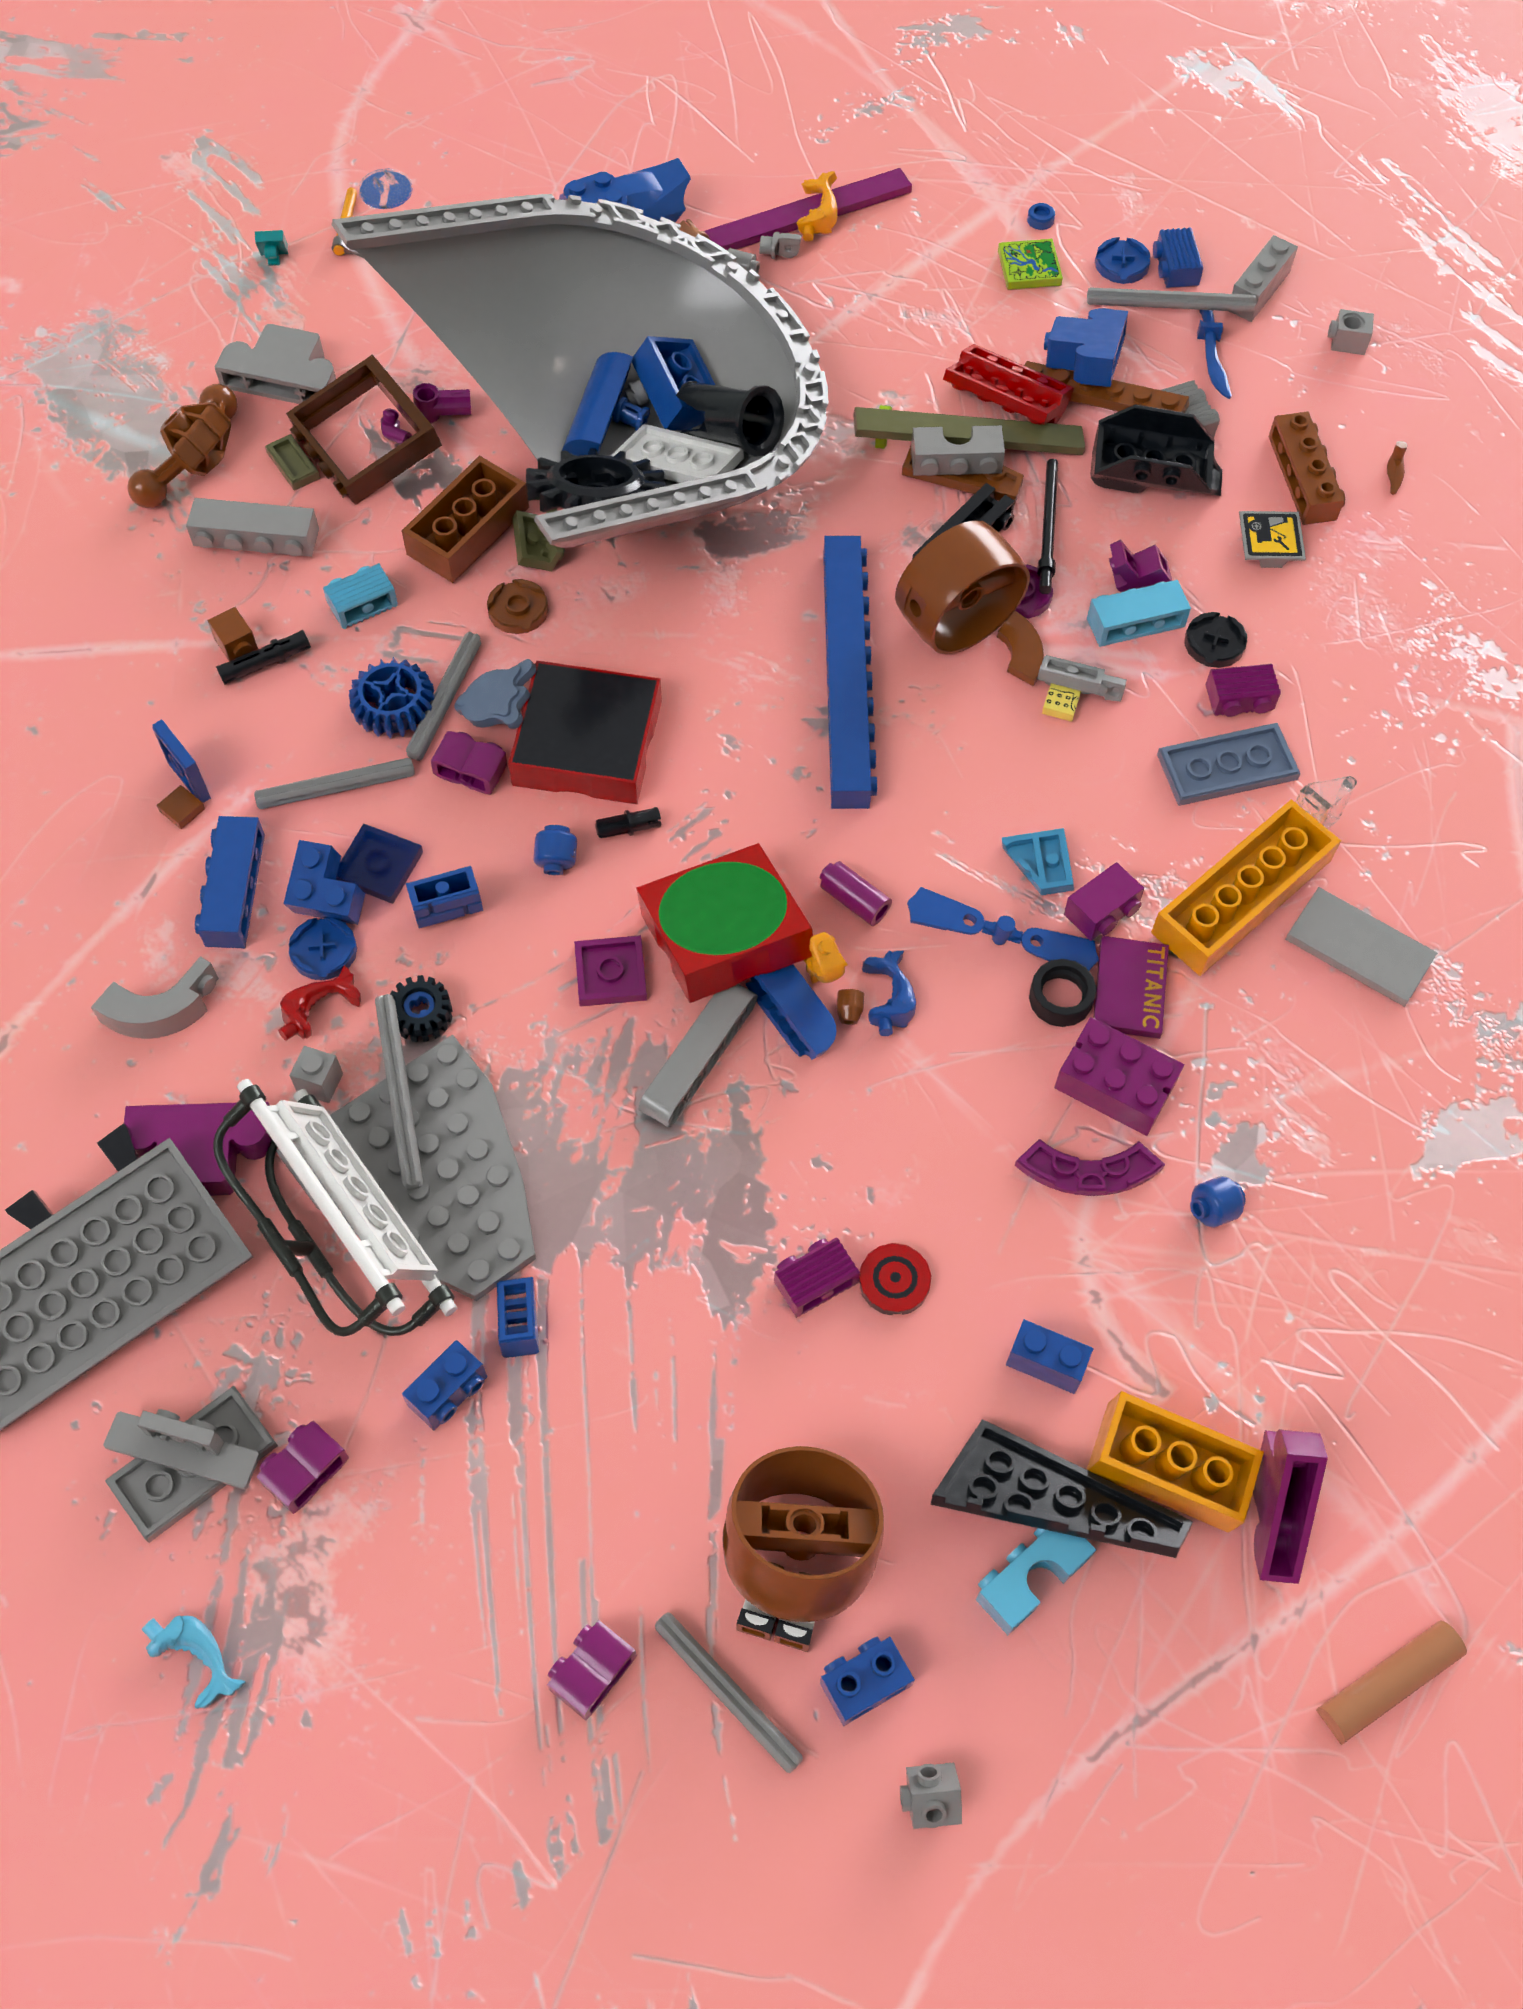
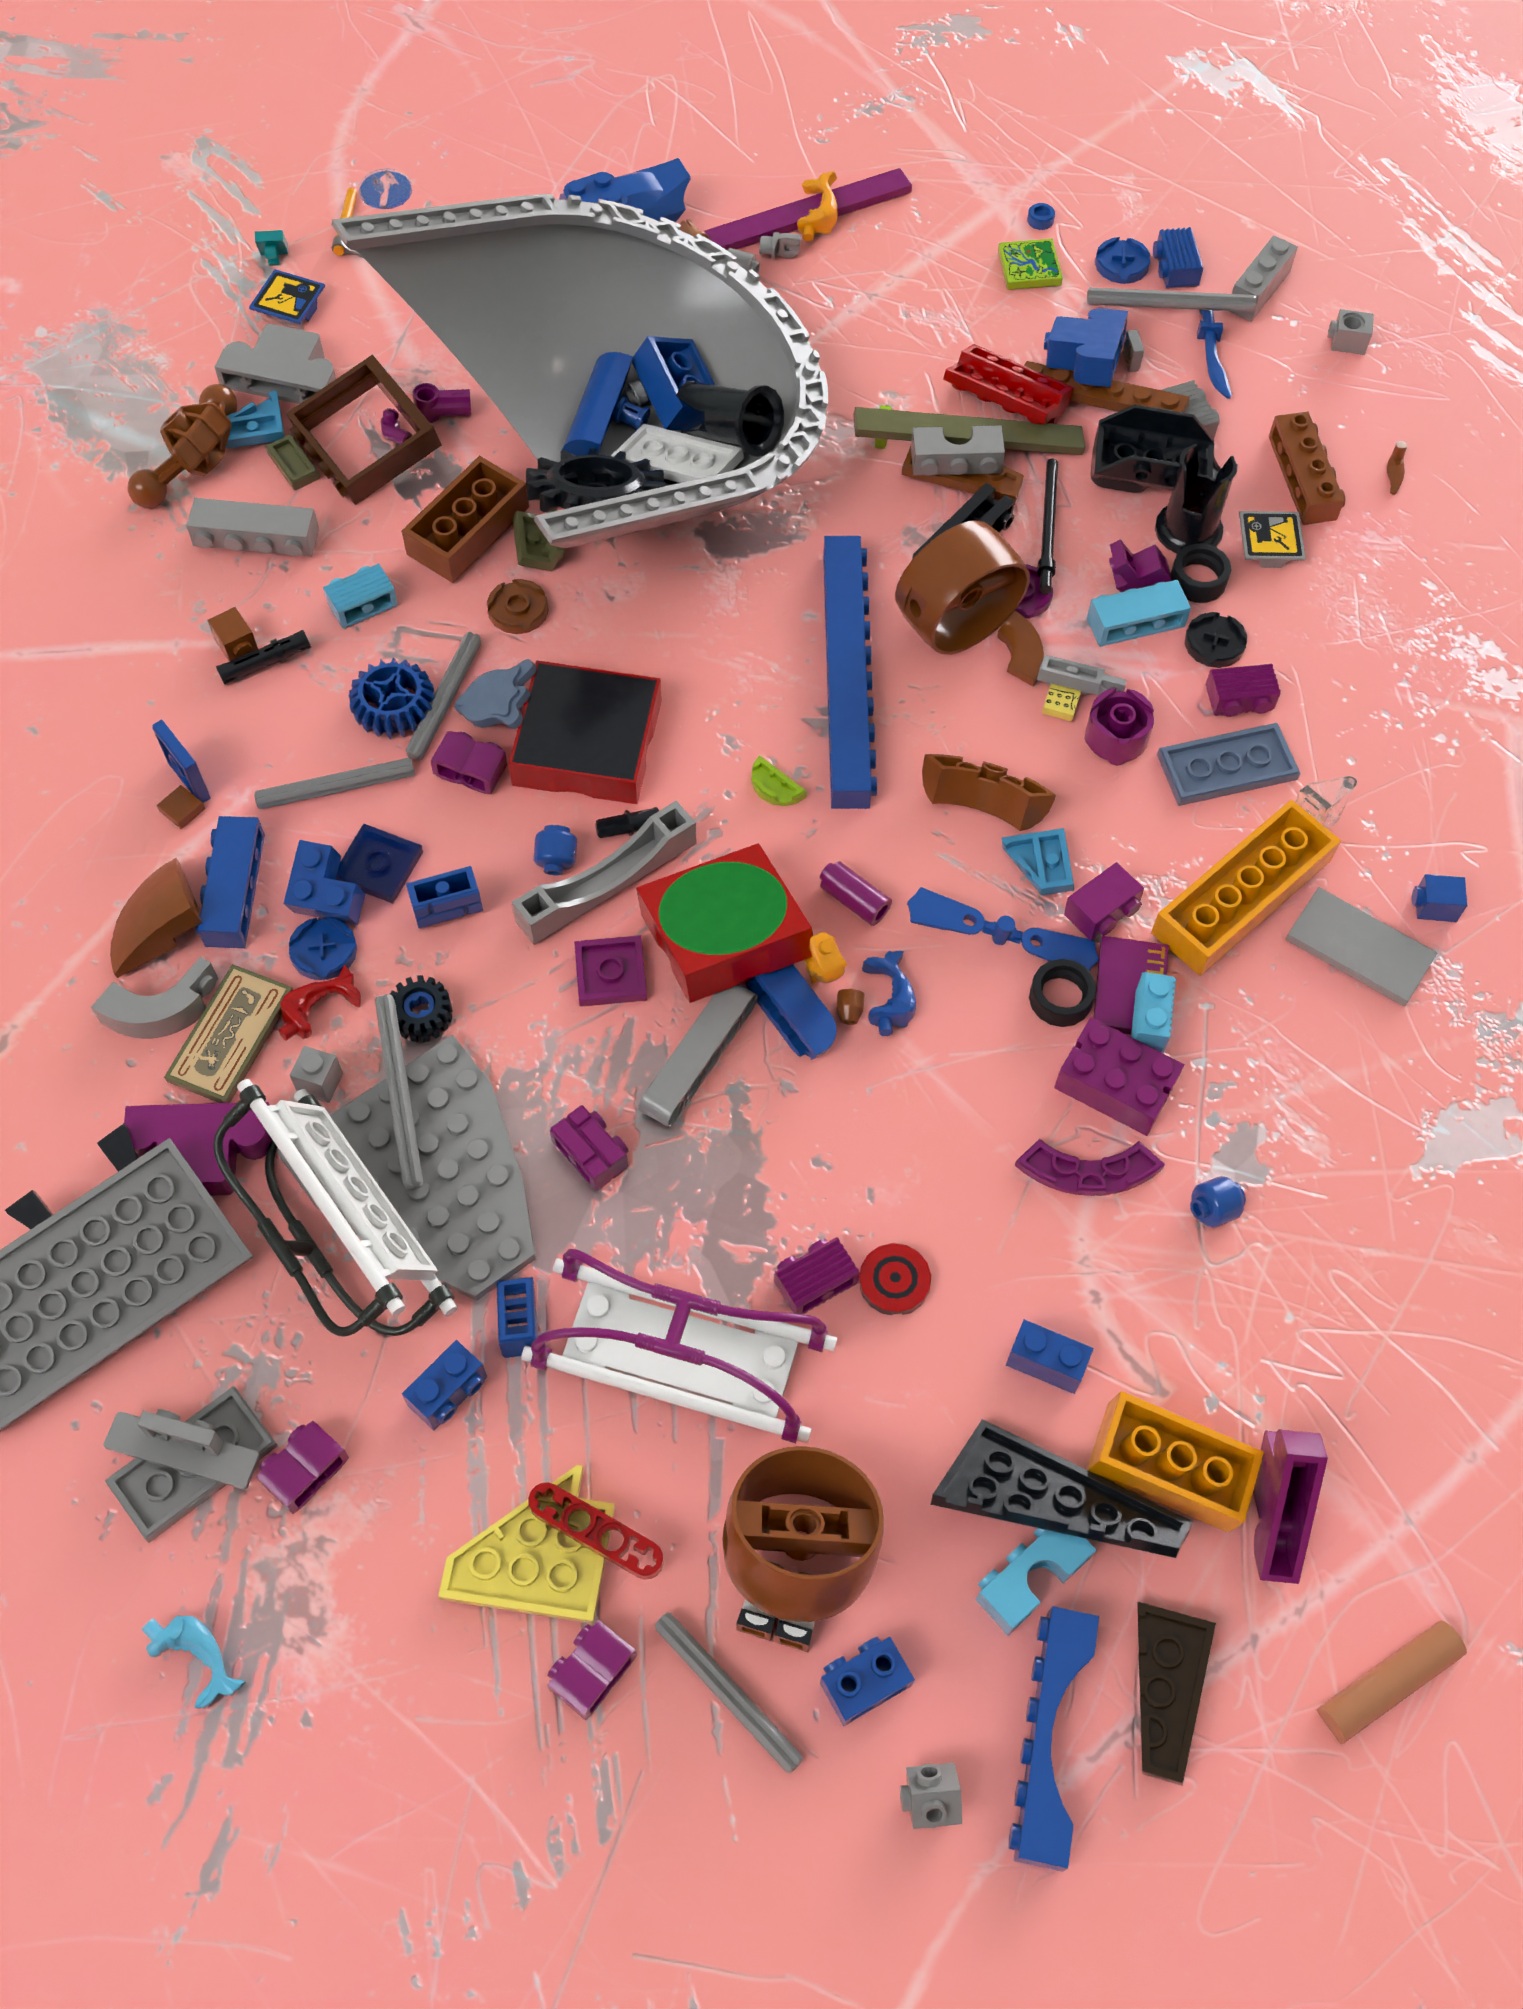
(153, 918): none -> dark orange brick
(228, 1035): none -> tile
(256, 423): none -> dark azure wing
(288, 297): none -> piece
(529, 1565): none -> light yellow wing
(559, 903): none -> light grey arch
(589, 1147): none -> magenta brick
(592, 1535): none -> red beam
(678, 1354): none -> white piece
(774, 785): none -> lime tile
(985, 789): none -> dark orange brick
(1044, 1825): none -> blue arch
(1119, 725): none -> magenta brick
(1133, 350): none -> light grey tile
(1154, 1010): none -> medium azure brick
(1171, 1679): none -> dark brown wing
(1180, 527): none -> black piece
(1207, 556): none -> black tyre
(1440, 898): none -> blue brick

